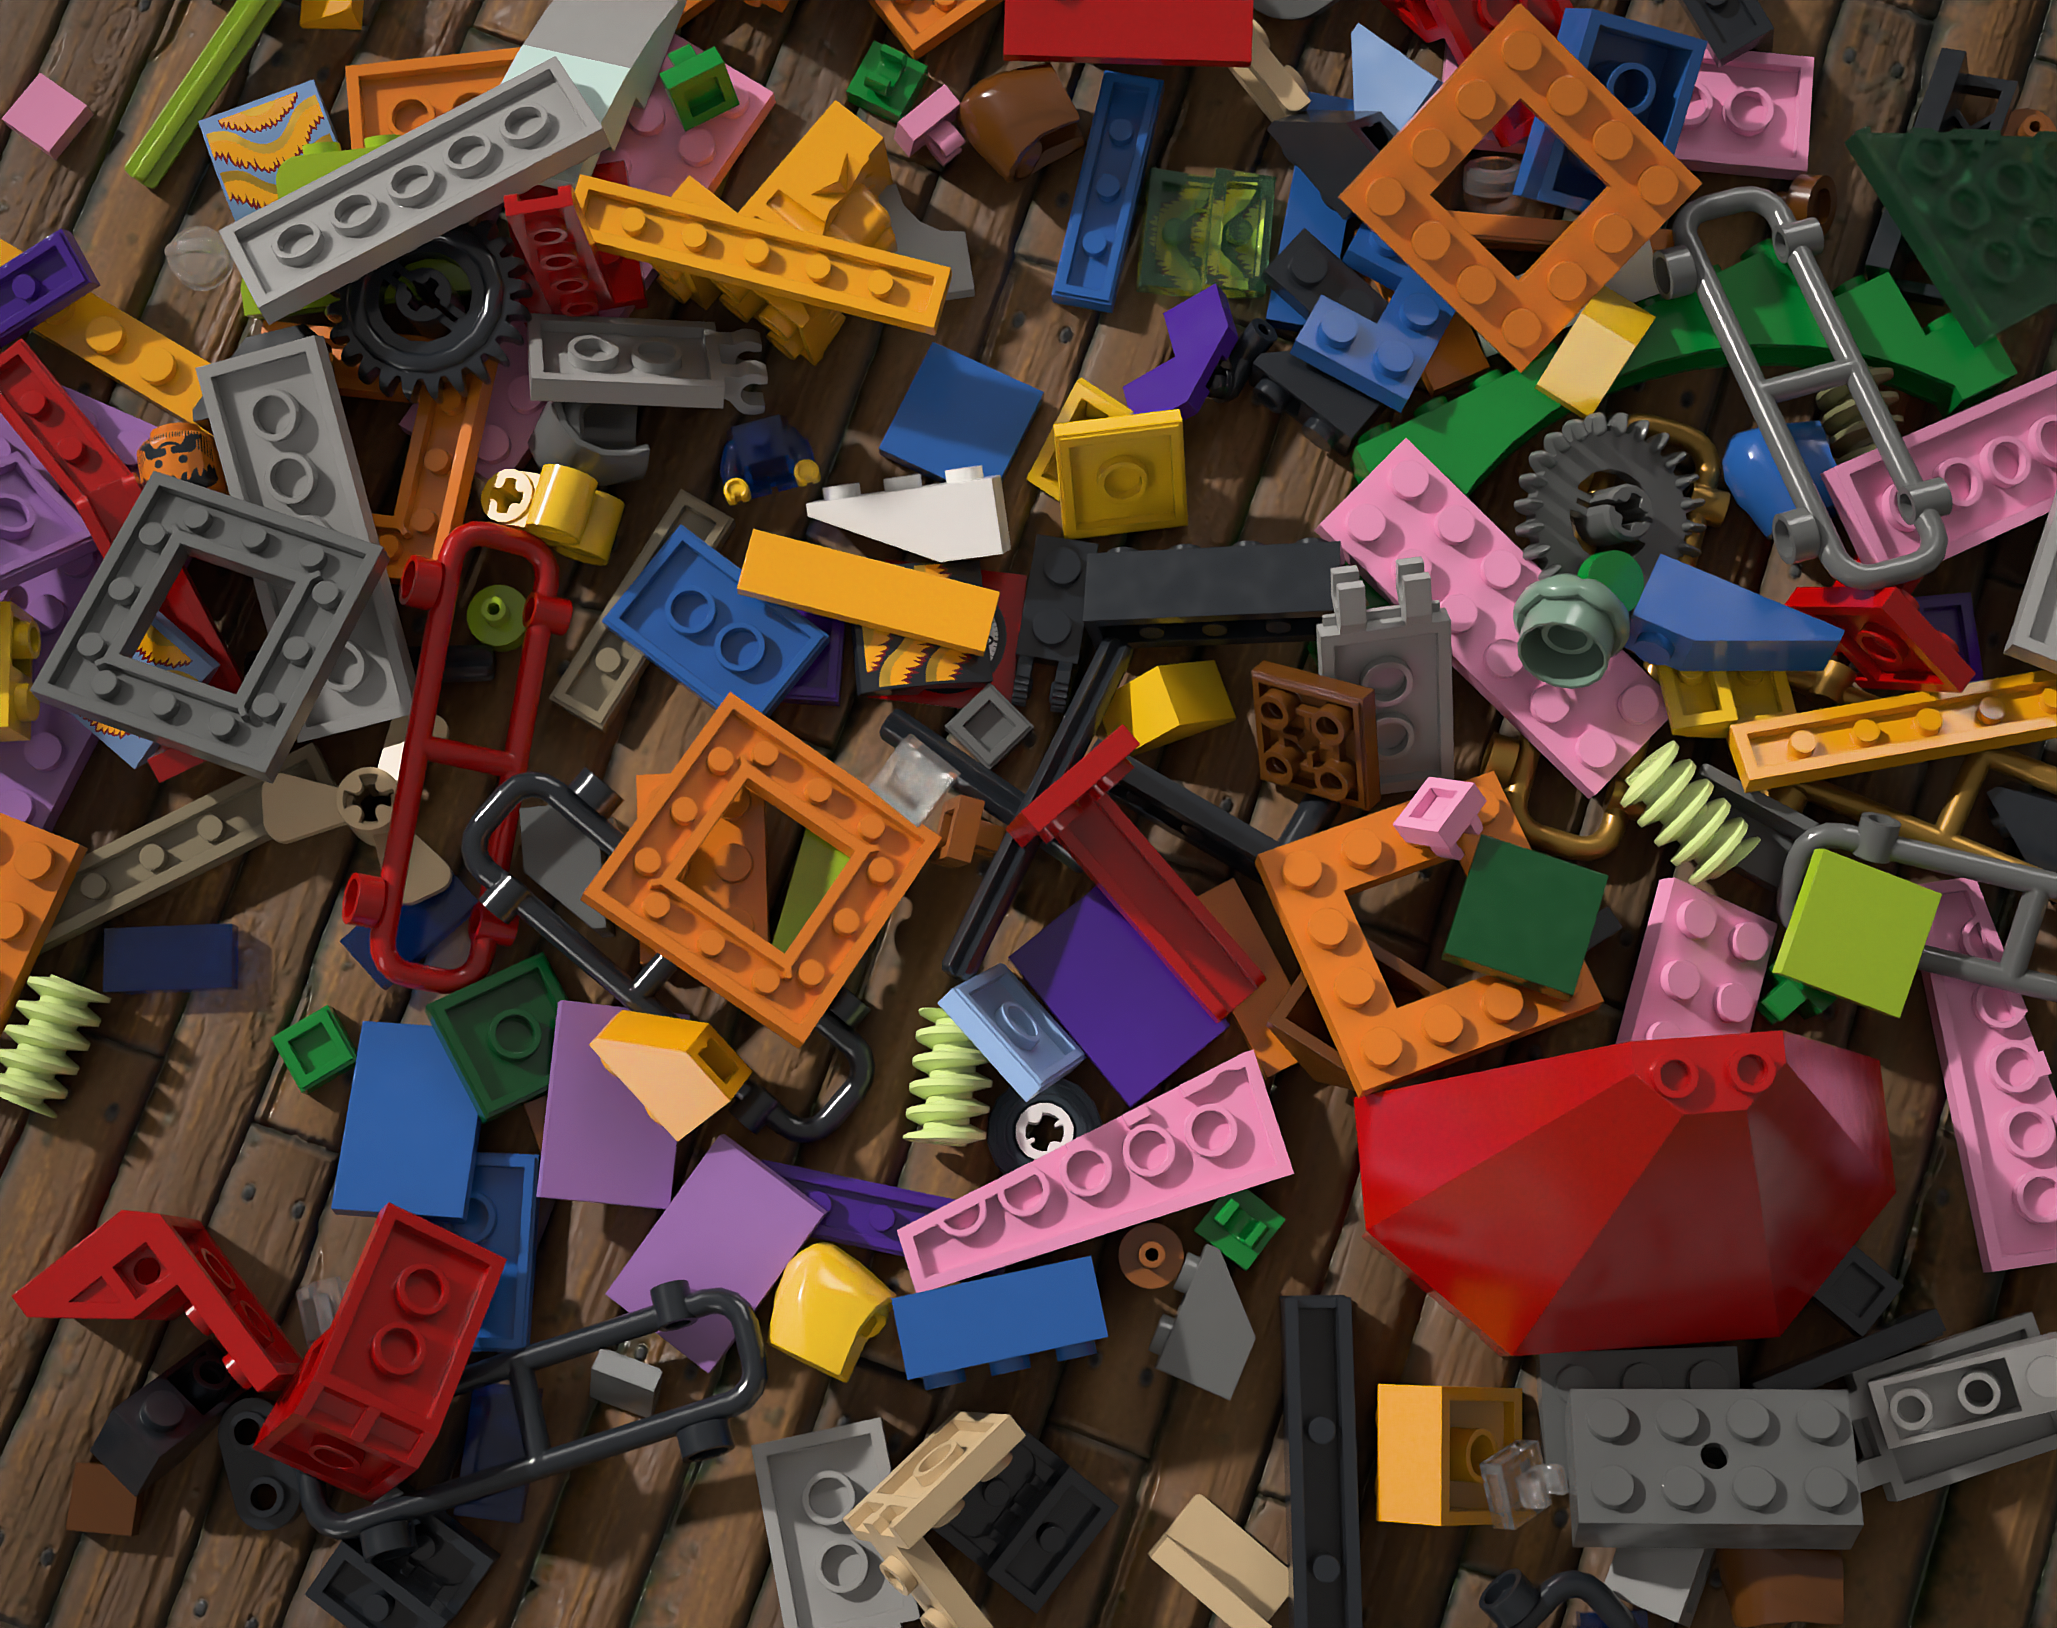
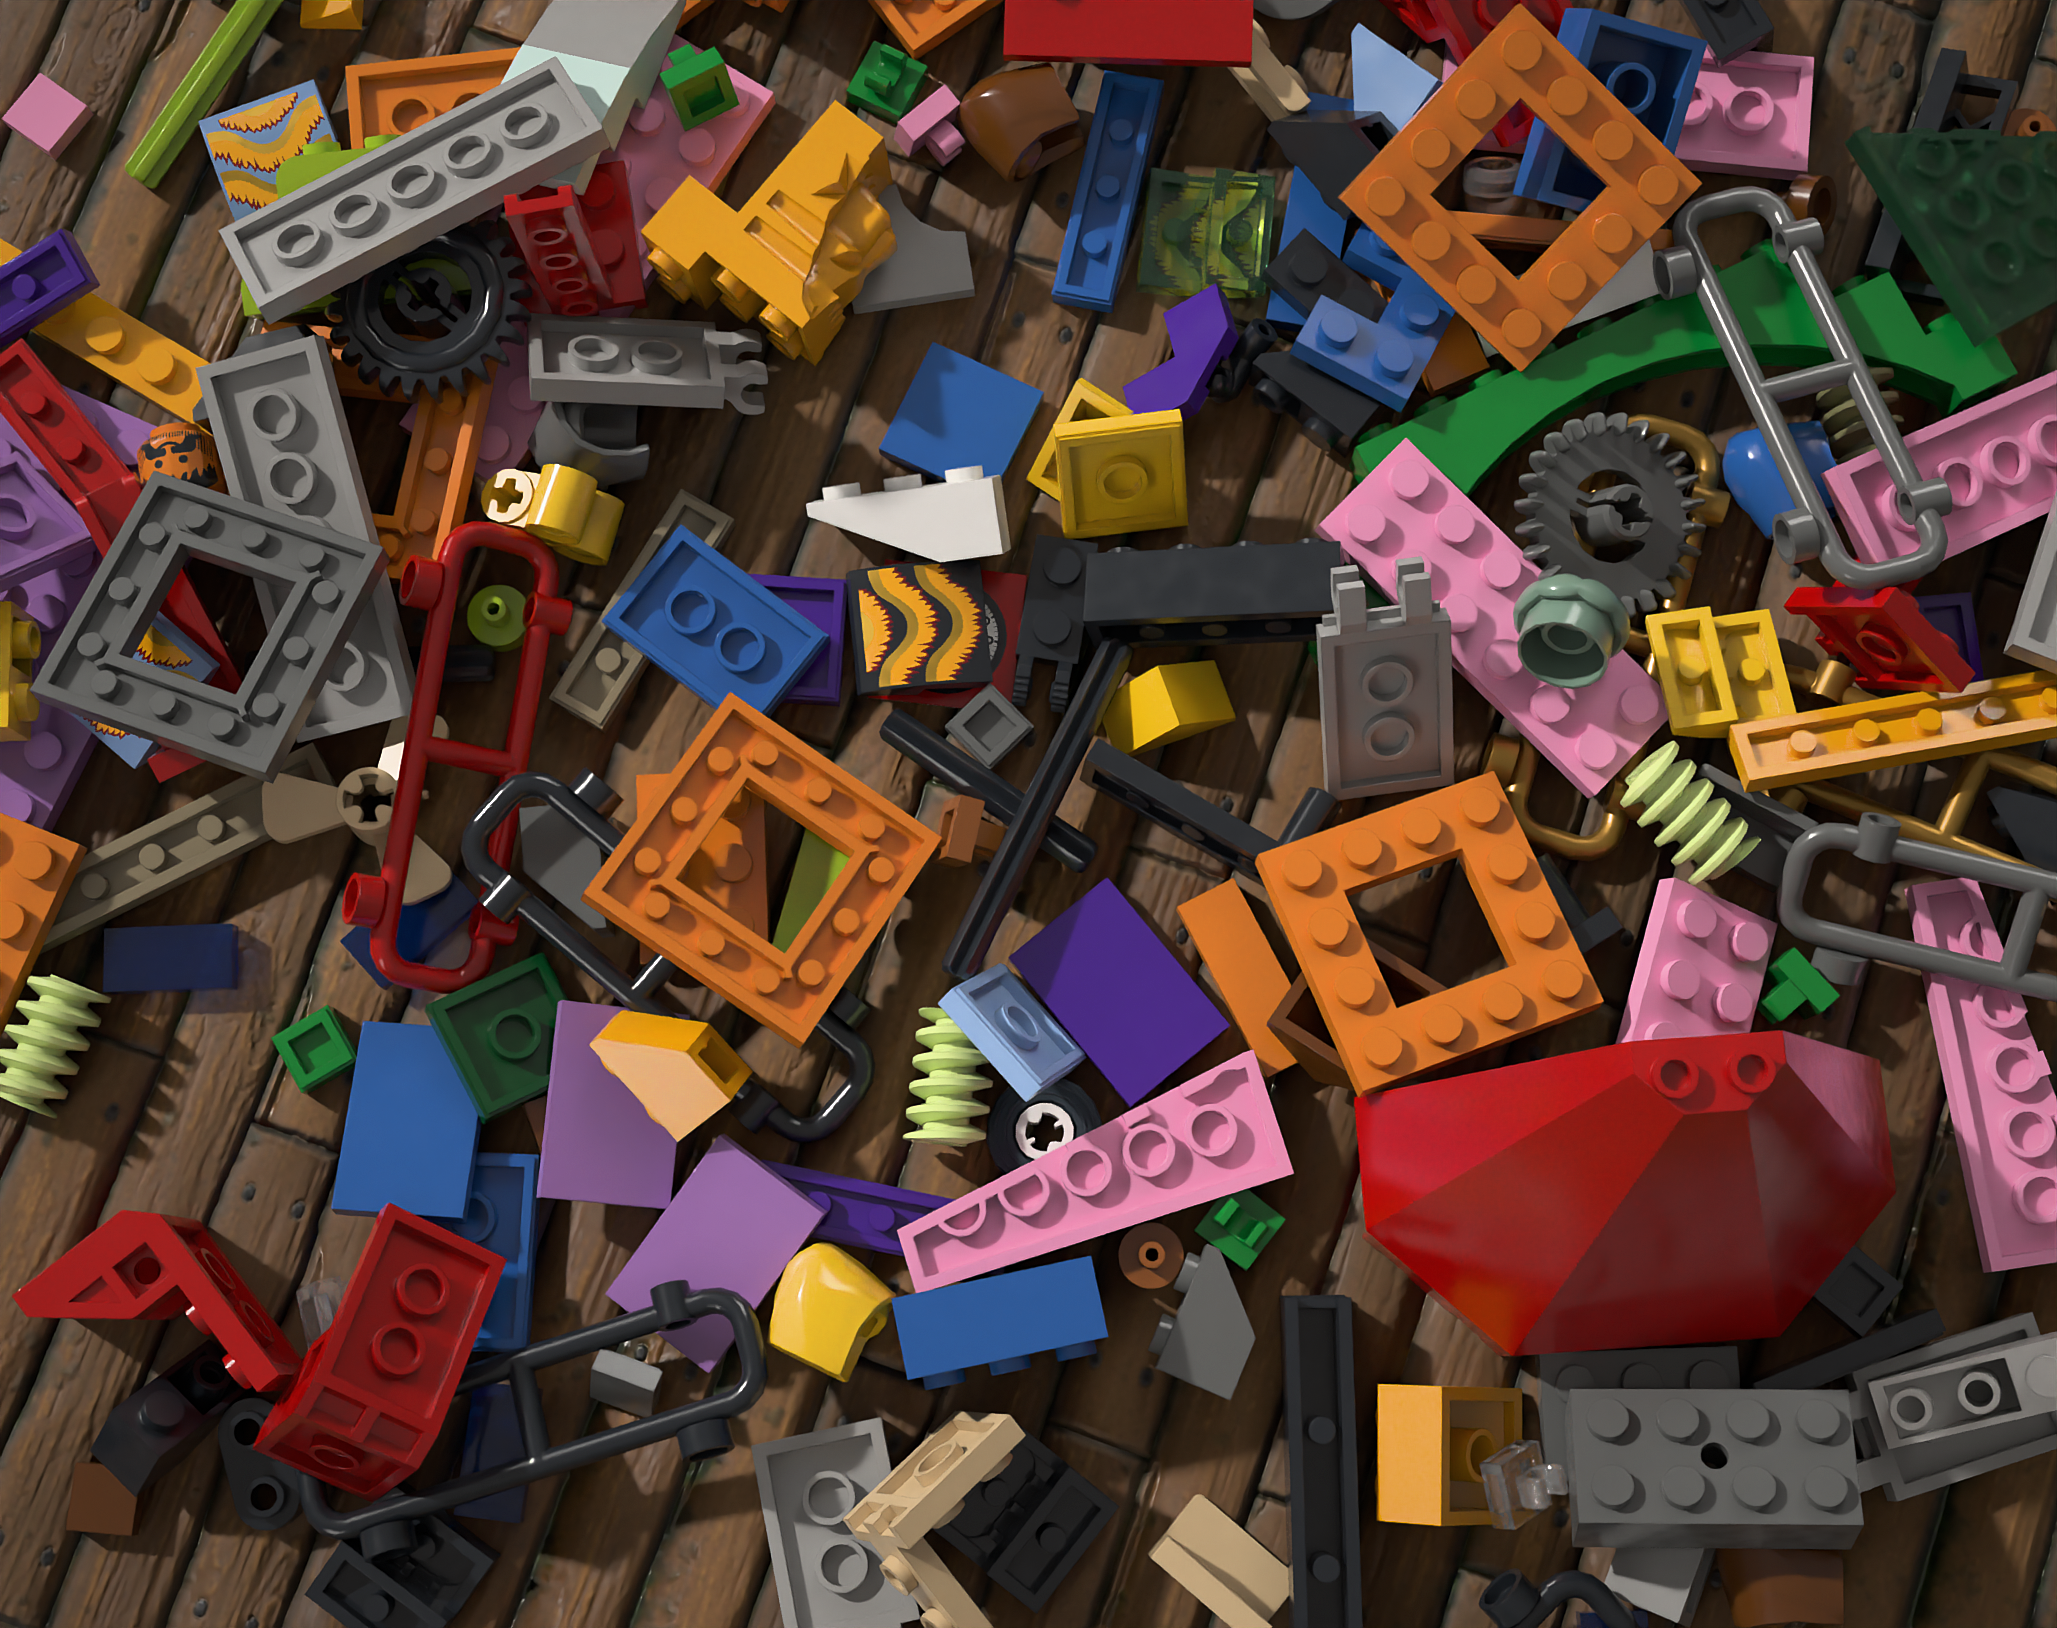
(199, 258): clear tile -> none
(764, 255): light orange plate -> none
(765, 456): clear blue piece -> none
(868, 592): light orange tile -> none
(914, 780): clear tile -> none
(1138, 877): red bracket -> none
(1317, 734): reddish brown tile -> none
(1441, 815): bright pink tile -> none
(1525, 918): dark green tile -> none
(1594, 352): yellow slope -> none
(1618, 572): green tile -> none
(1714, 625): blue slope -> none
(1857, 933): lime tile -> none

